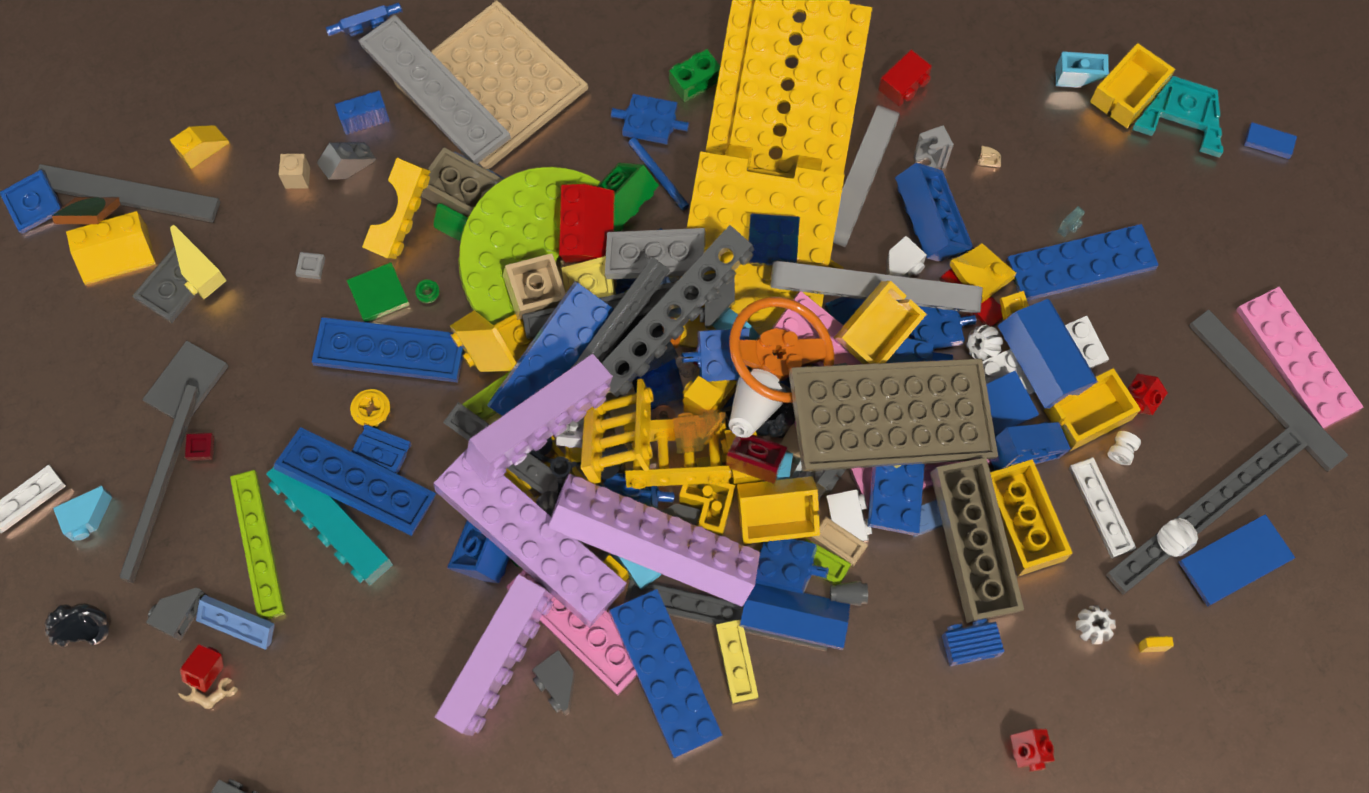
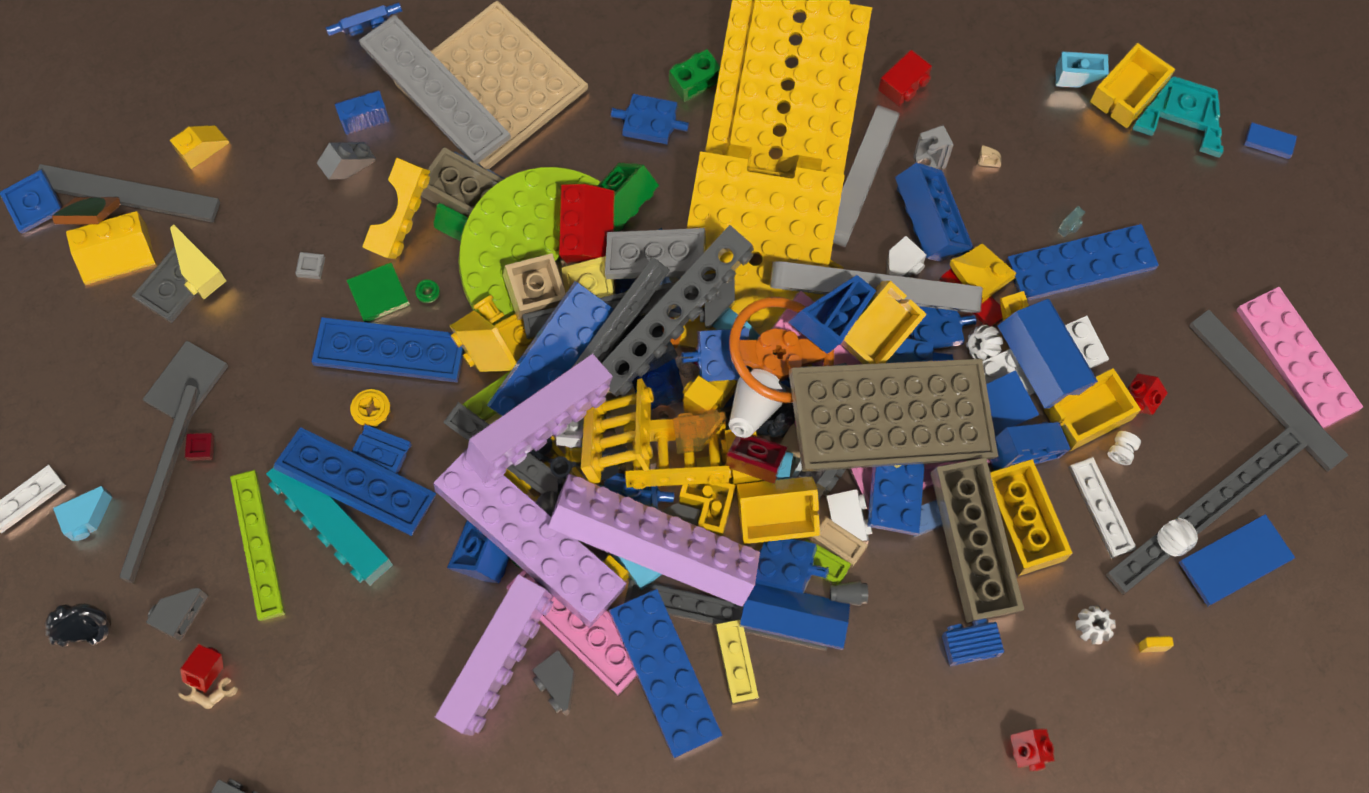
(235, 622): medium blue plate -> none
(294, 171): tan brick -> none
(489, 310): none -> yellow bush
(659, 174): blue bar -> none
(773, 238): clear blue plate -> none
(834, 314): none -> blue wedge

